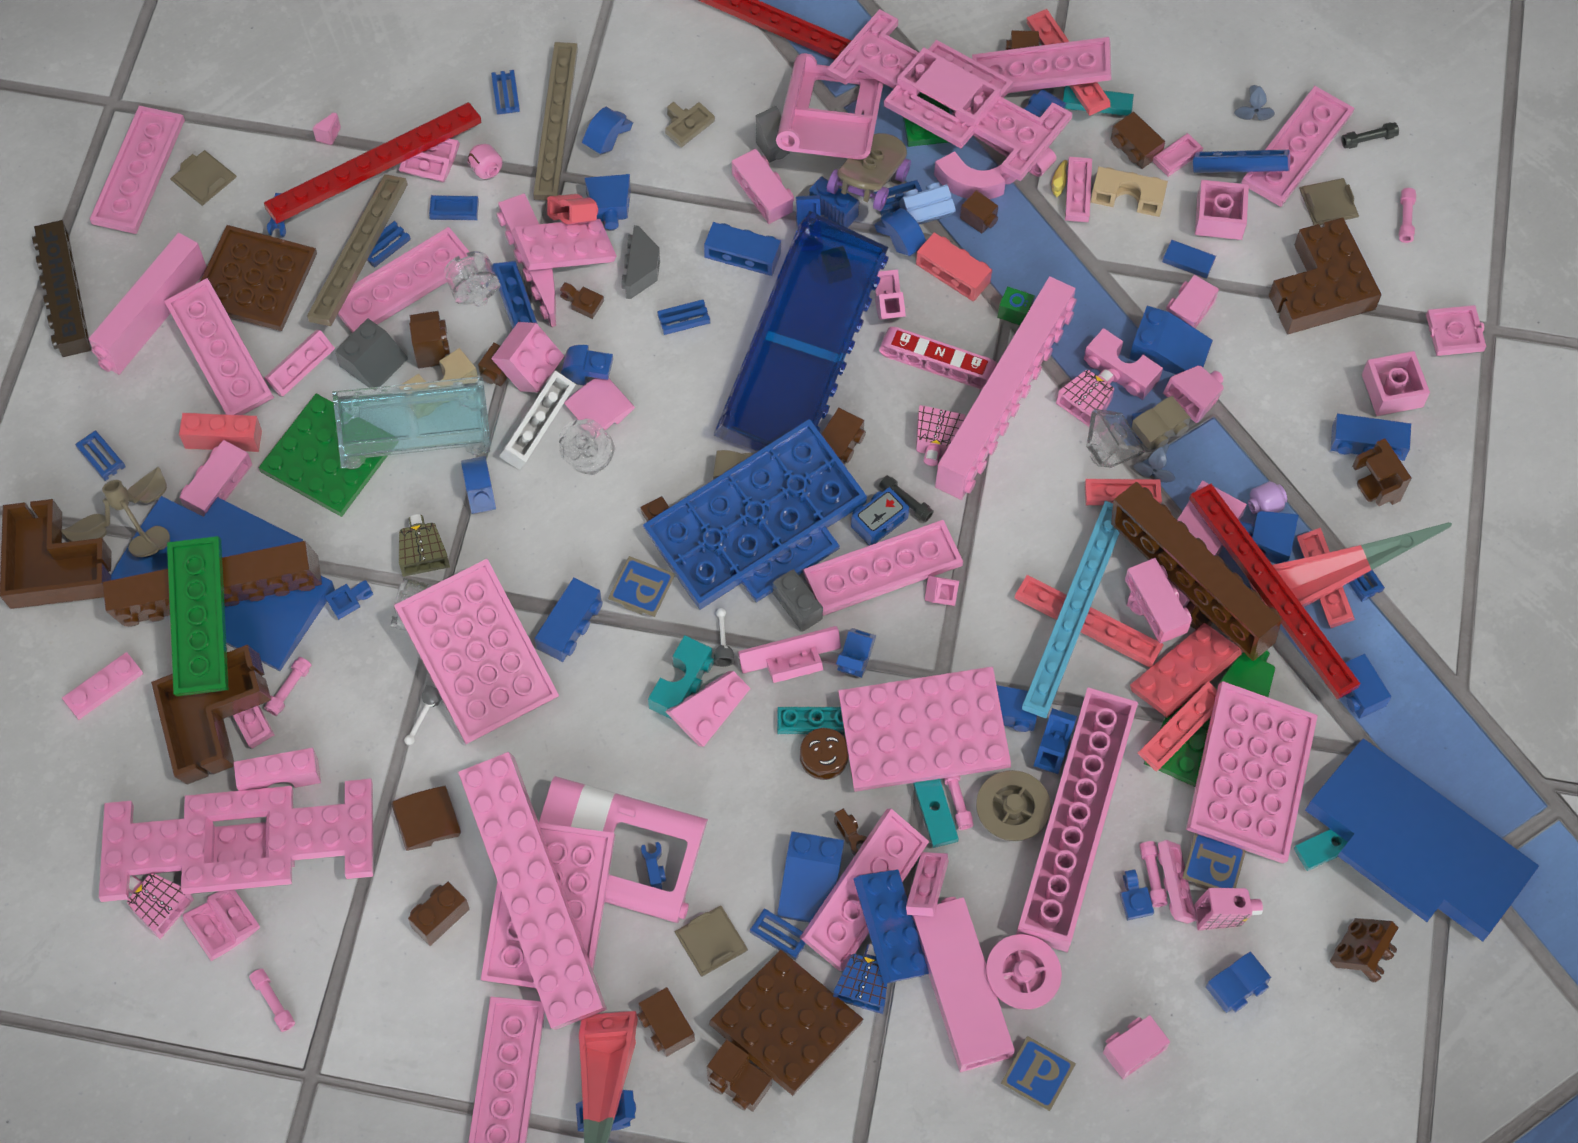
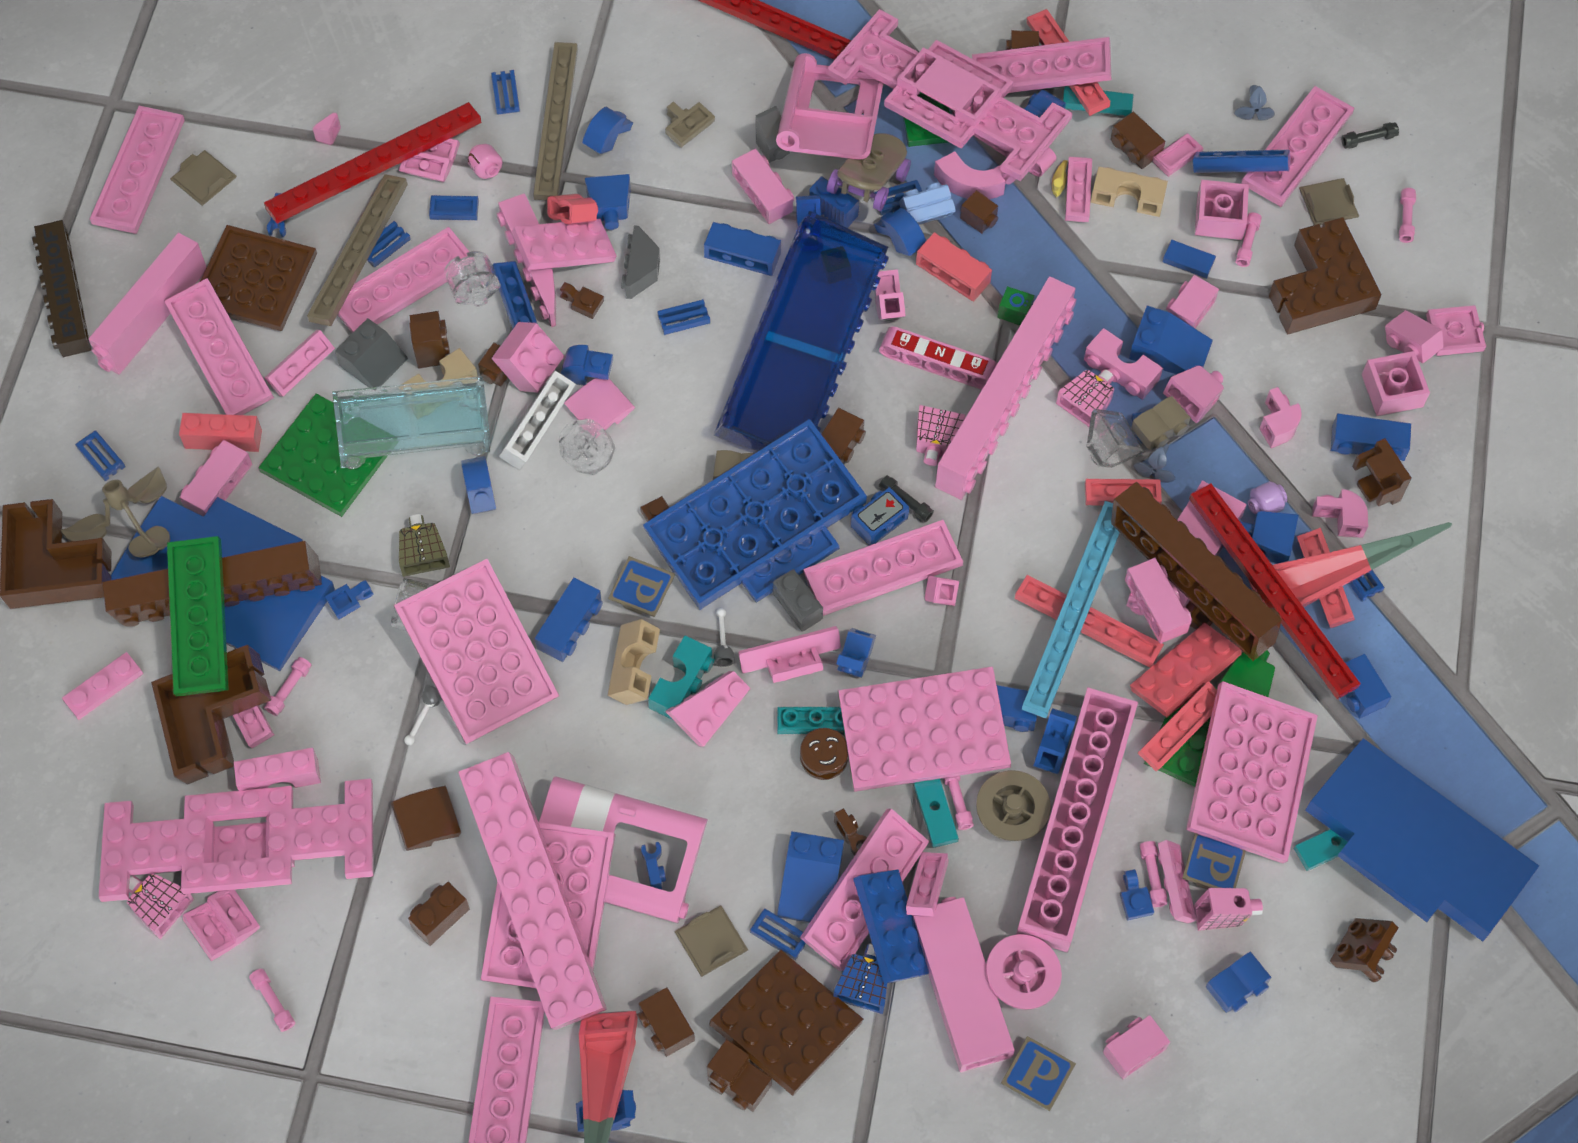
(634, 643): none -> tan arch
(1244, 254): none -> bright pink bar
(1283, 421): none -> bright pink brick
(1348, 509): none -> bright pink brick
(1412, 333): none -> bright pink brick

